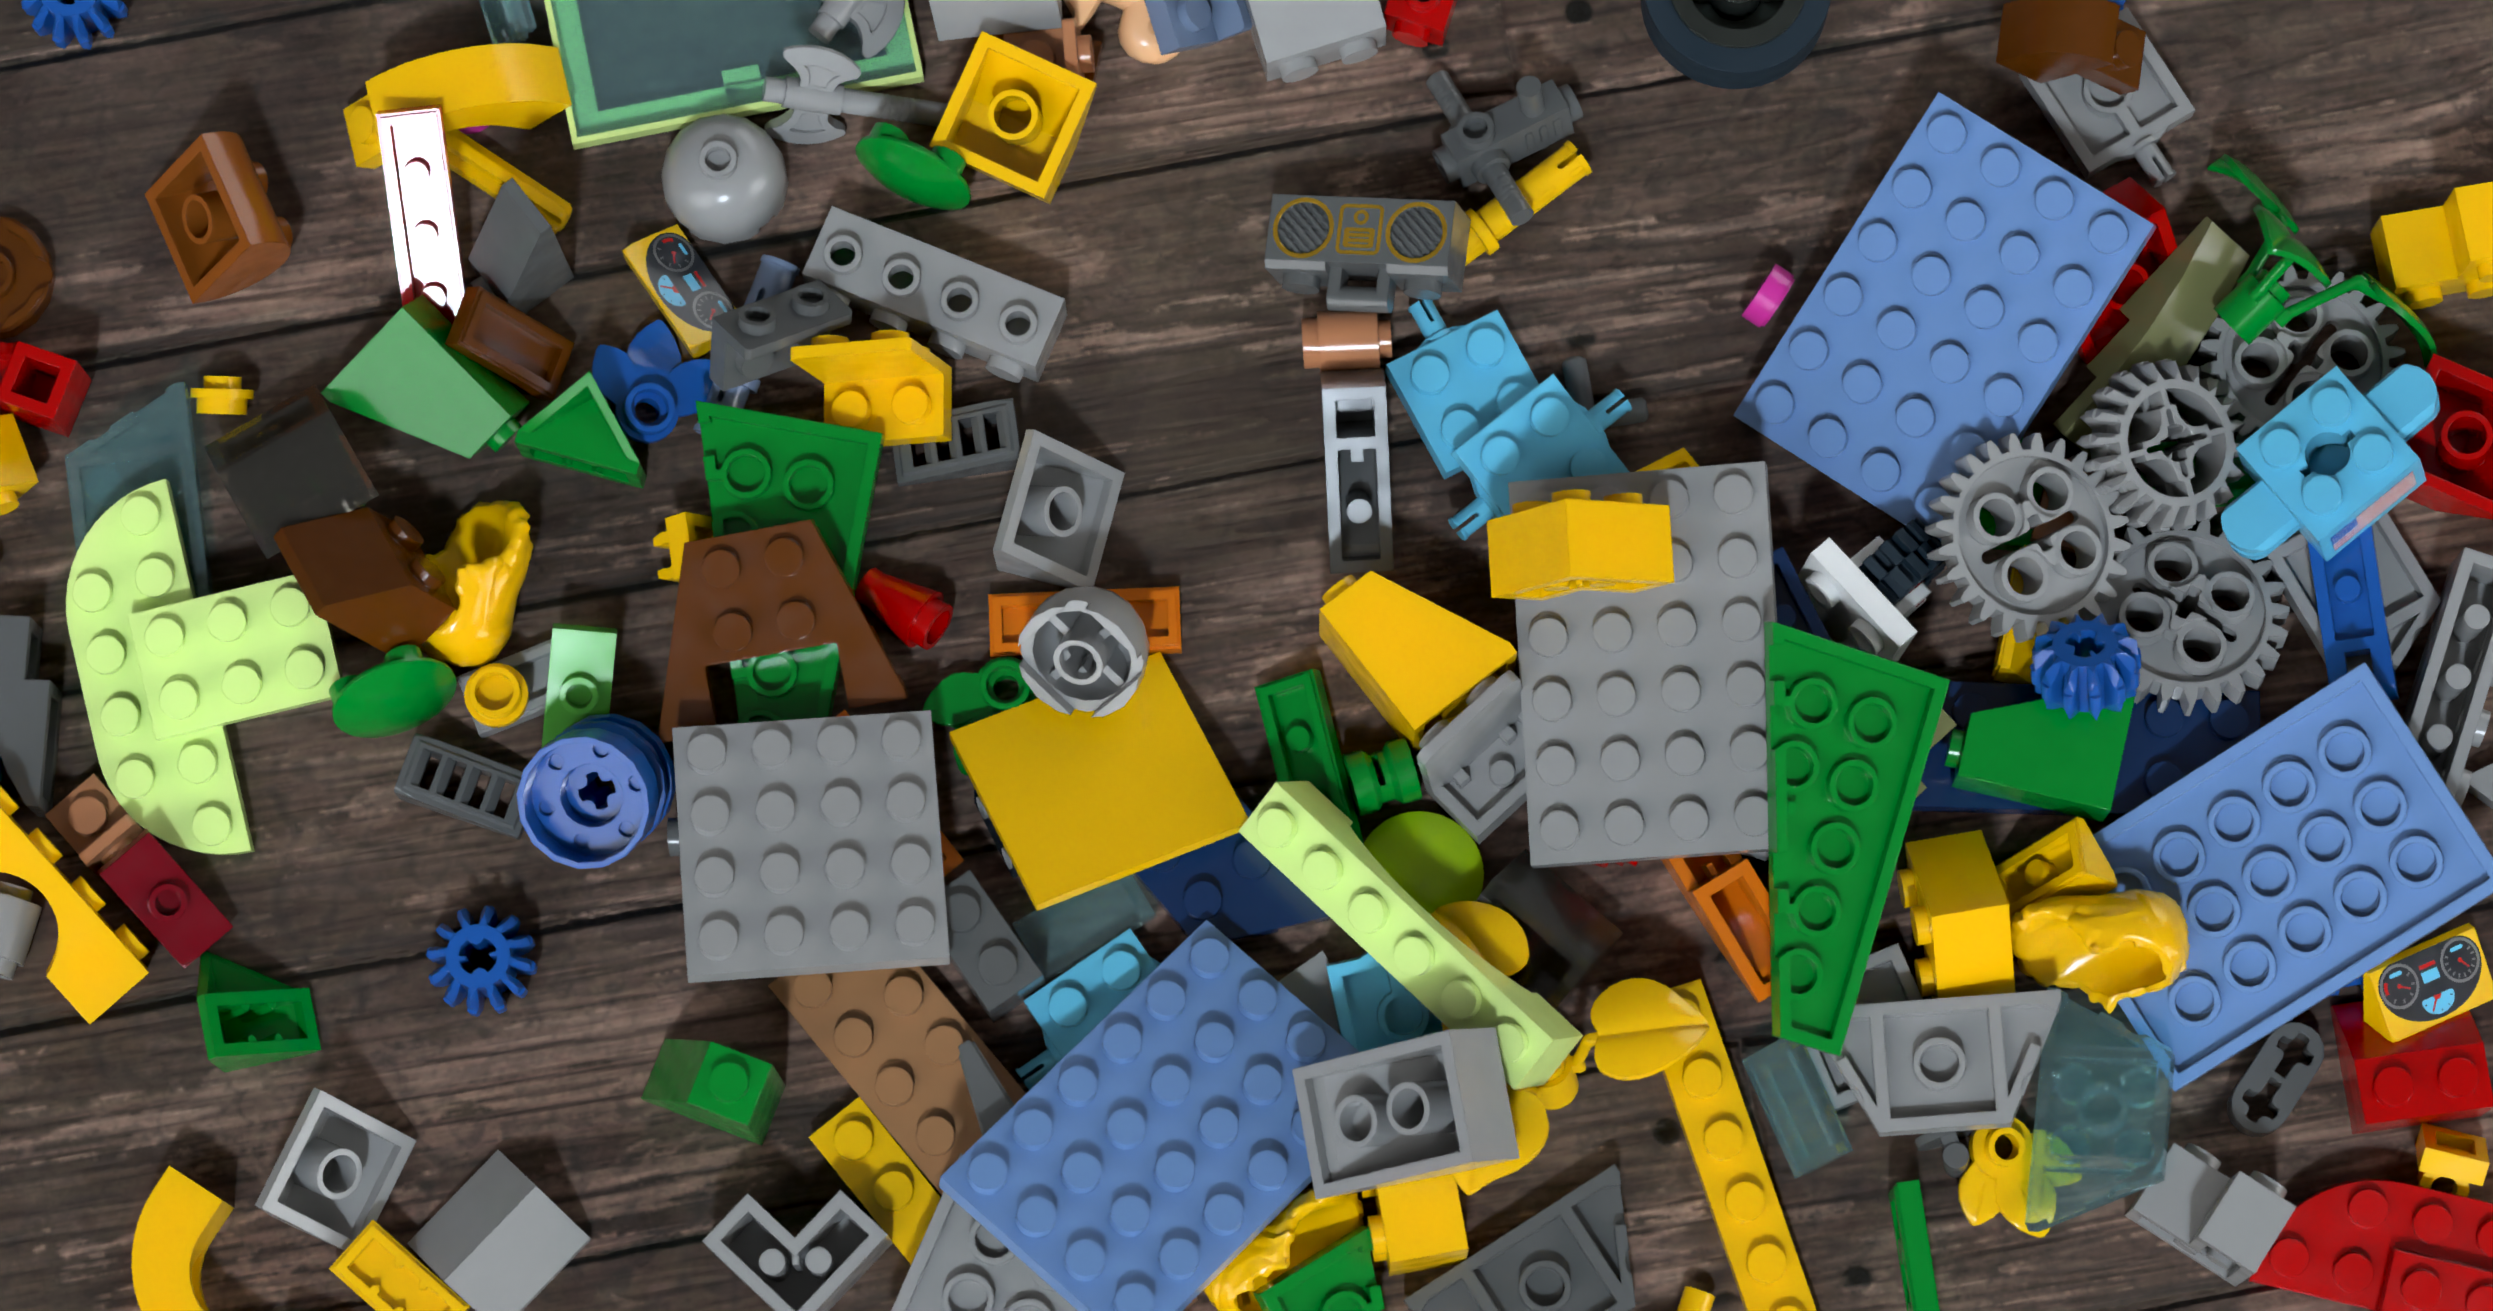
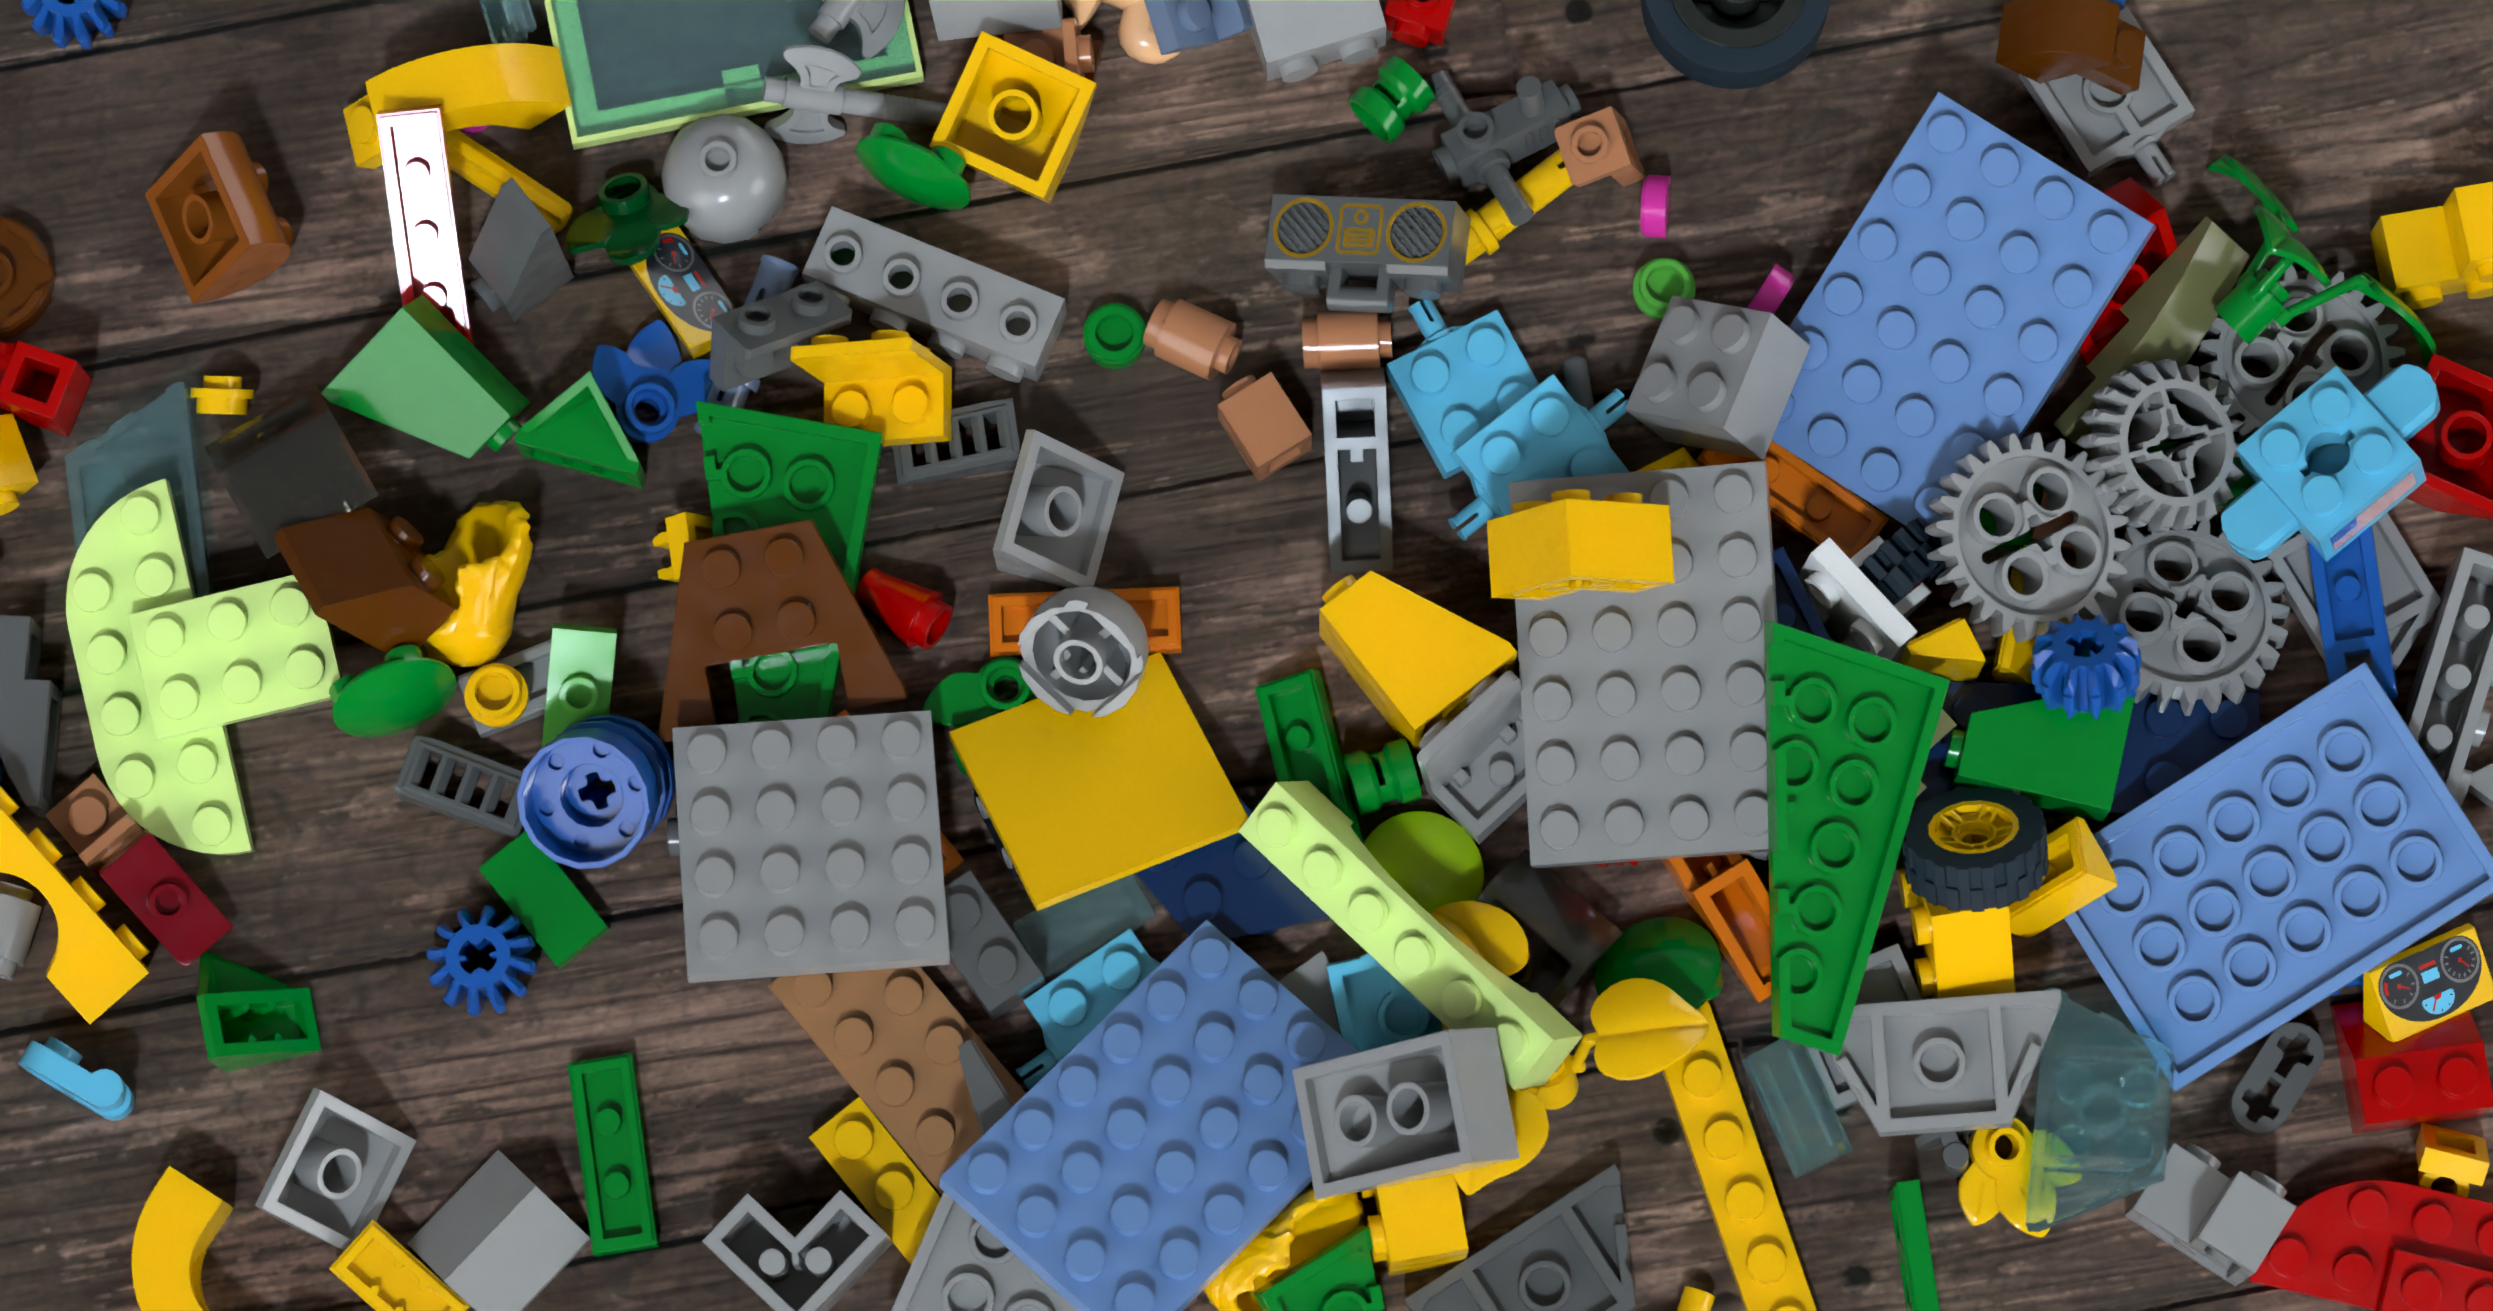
(98, 1091): none -> medium azure plate
(509, 343): reddish brown tile -> none
(544, 900): none -> green tile
(613, 1155): none -> green tile
(625, 220): none -> dark green plate
(716, 1087): green slope -> none
(1114, 336): none -> green tile
(1192, 338): none -> nougat brick
(1263, 424): none -> nougat brick
(1391, 99): none -> green wheel
(1599, 148): none -> nougat bracket
(1656, 206): none -> dark pink tile
(1658, 282): none -> bright green plate
(1668, 952): none -> green dish
(1718, 377): none -> light grey brick
(1811, 501): none -> orange tile
(1946, 652): none -> yellow slope
(1975, 848): none -> black wheel
(2103, 943): yellow piece -> none

